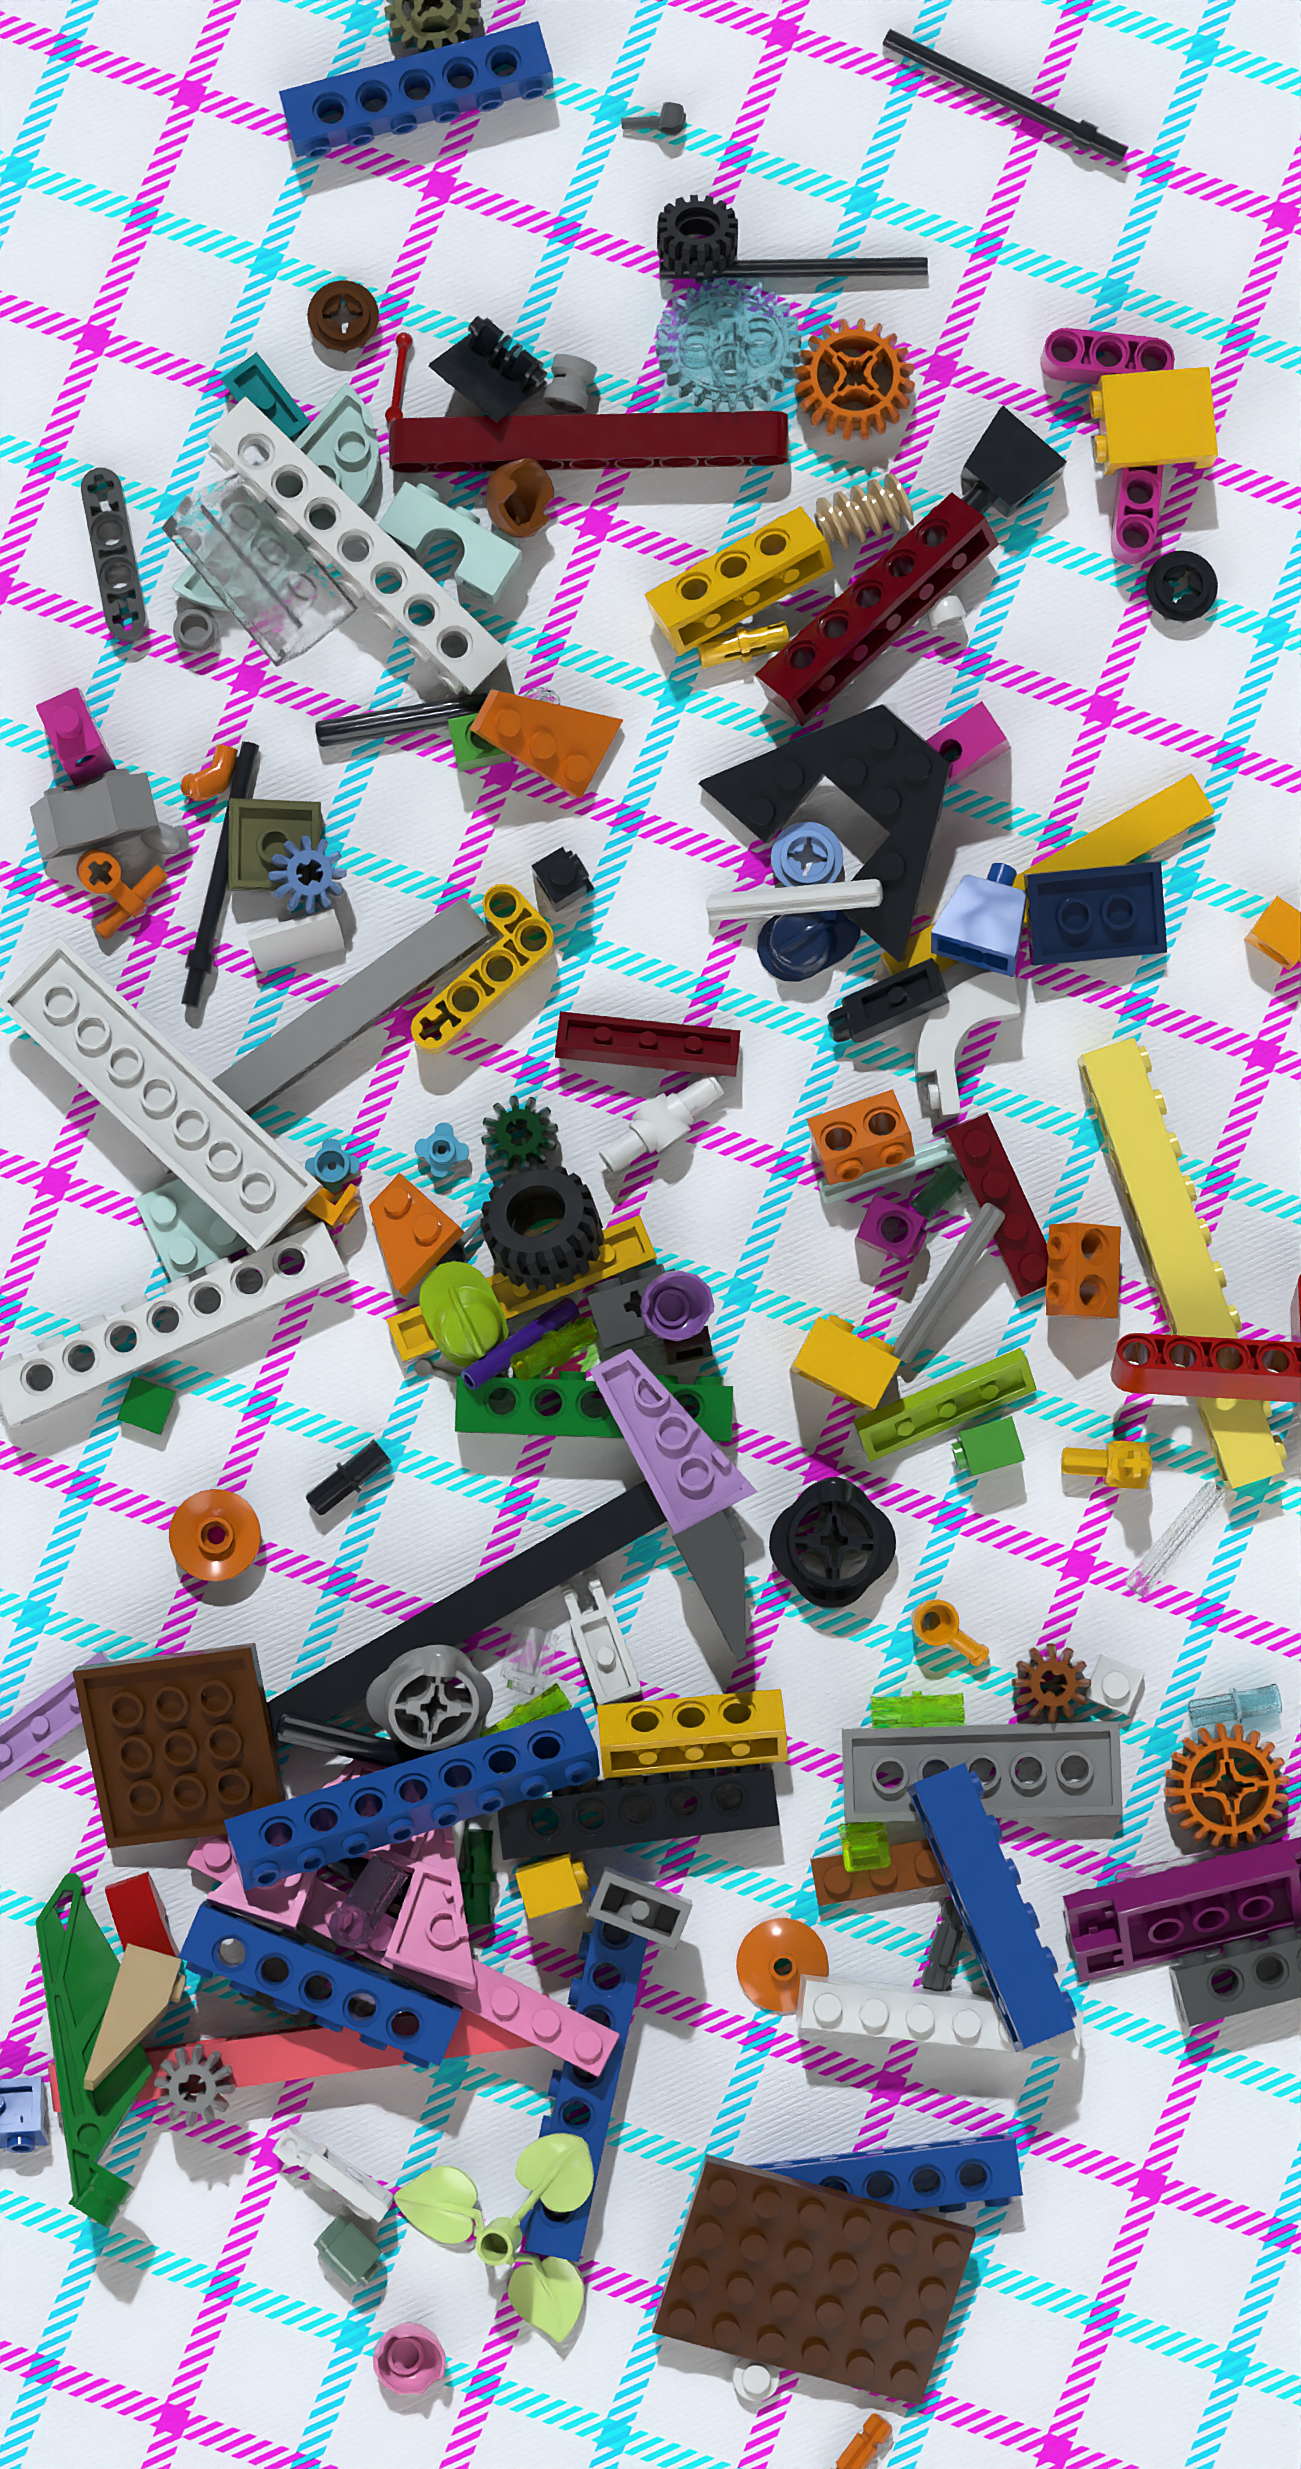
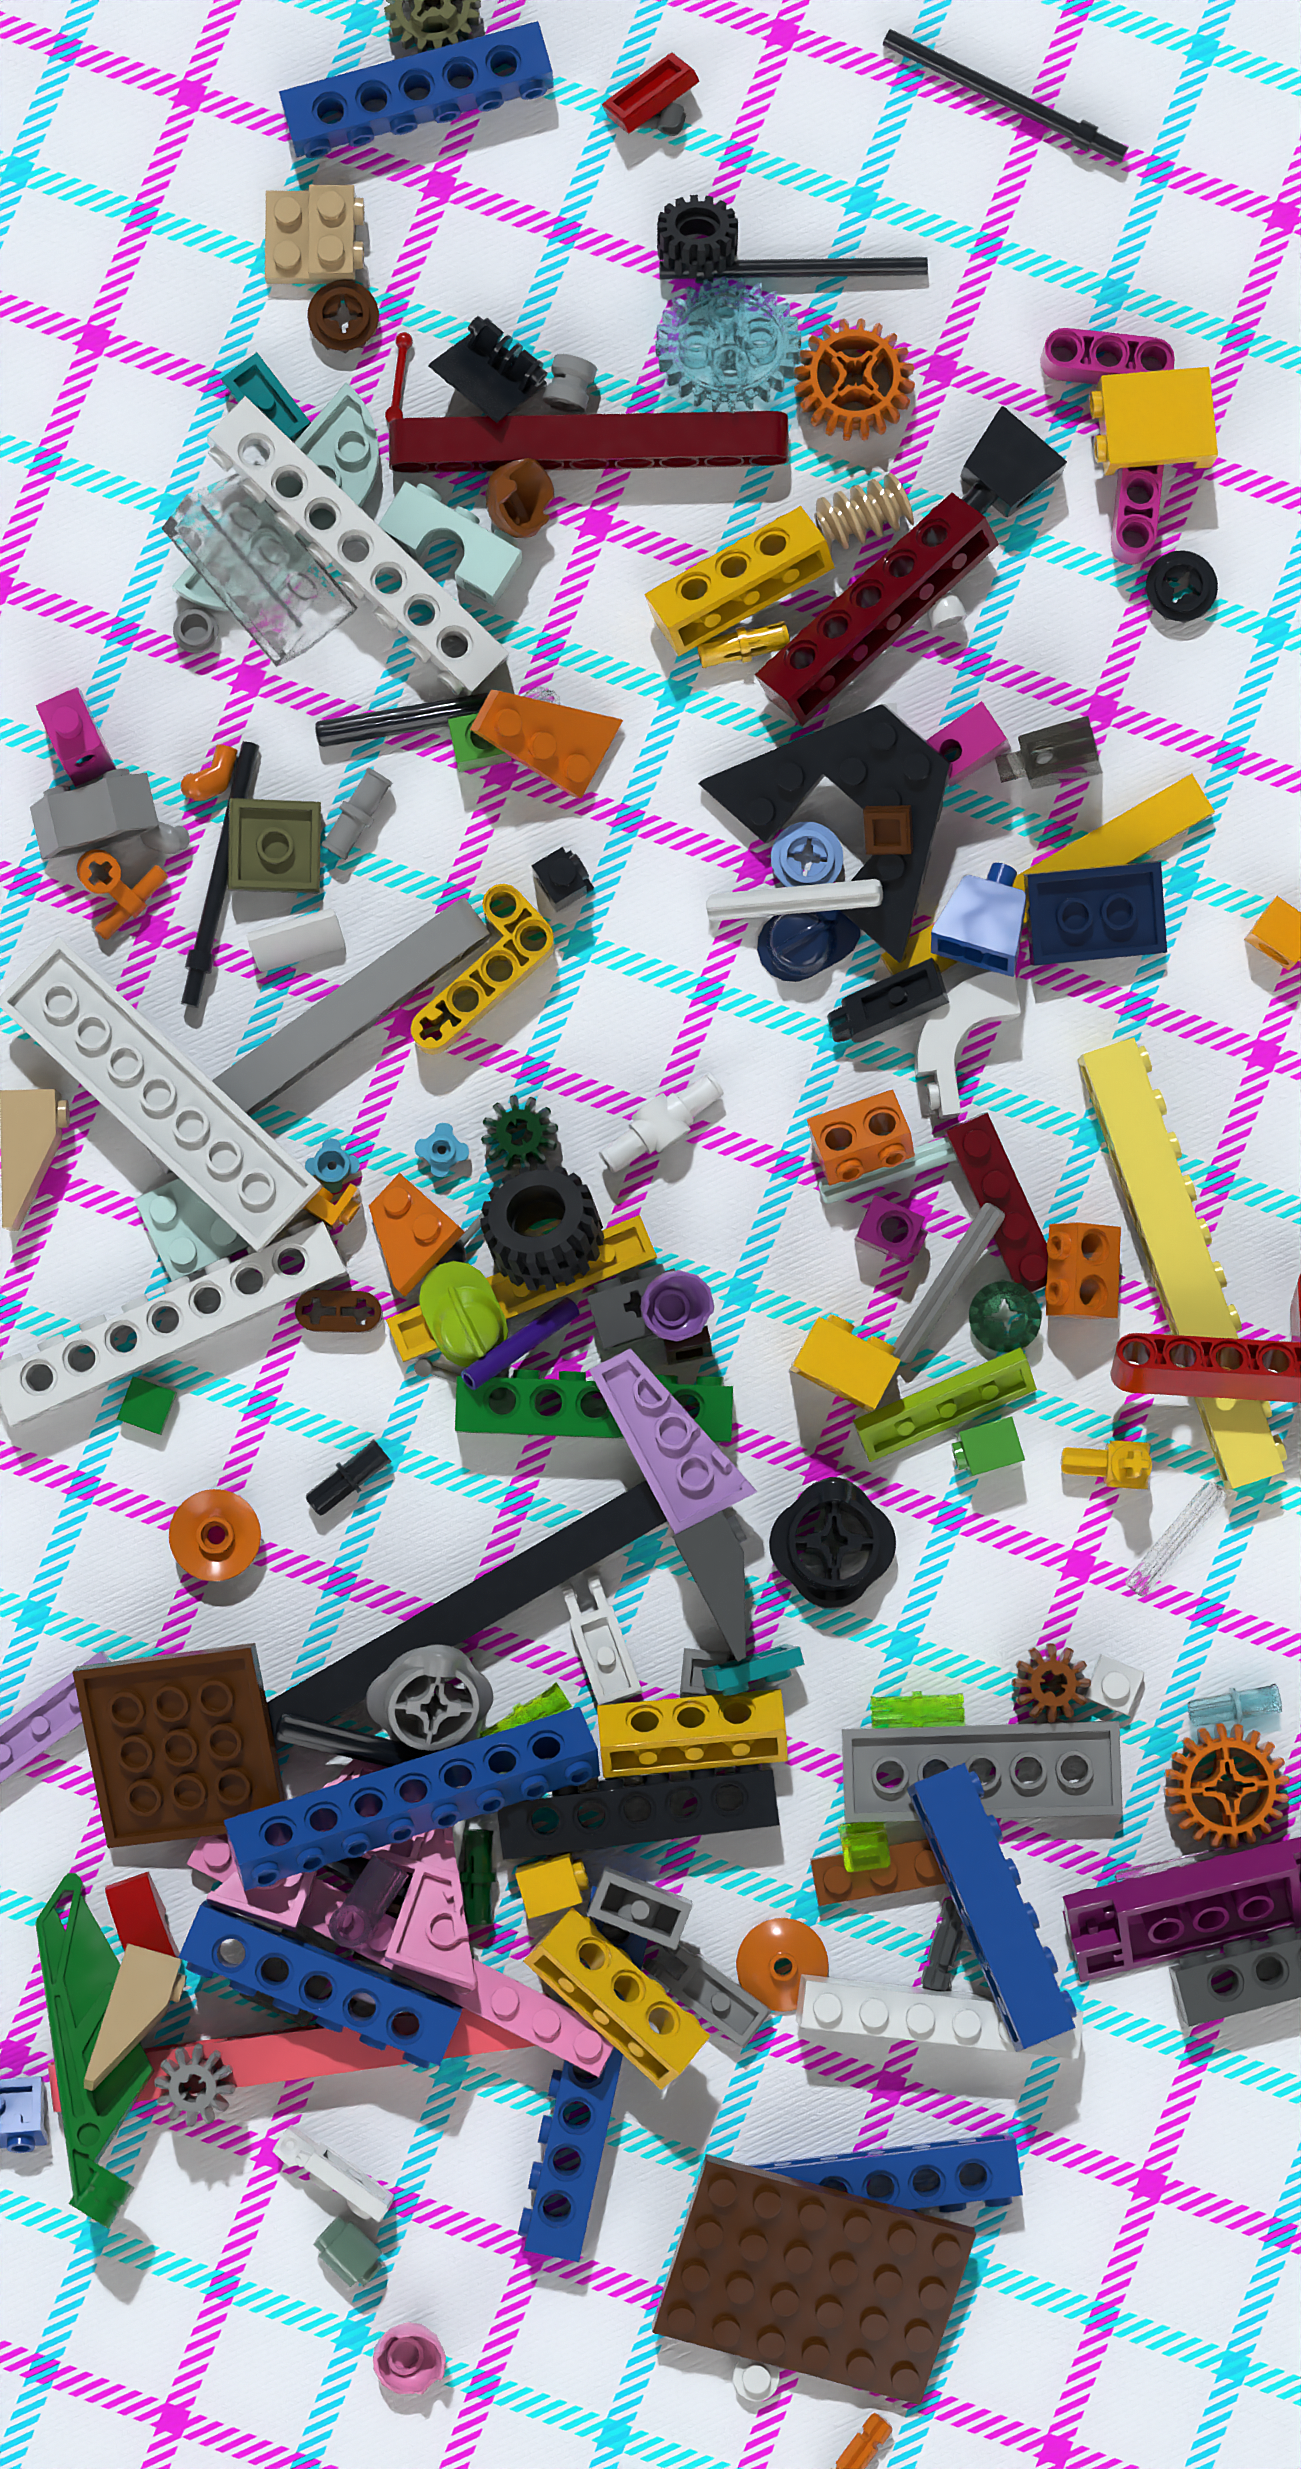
(29, 1140): none -> tan slope
(108, 556): dark grey beam -> none
(299, 860): medium blue gear -> none
(313, 235): none -> tan plate
(338, 1300): none -> reddish brown beam
(356, 813): none -> light grey pin
(529, 1657): clear brick -> none
(554, 1348): clear neon green pin -> none
(562, 2176): yellowish green plant -> none
(593, 1996): none -> yellow brick
(647, 1044): dark red plate -> none
(650, 92): none -> red tile
(693, 1662): none -> light grey tile
(712, 1995): none -> light grey hinge
(771, 1664): none -> teal plate
(888, 830): none -> reddish brown tile
(937, 1192): clear green pin -> none
(946, 1630): light orange bar -> none
(992, 1331): none -> clear green gear
(1072, 750): none -> clear smoke torso

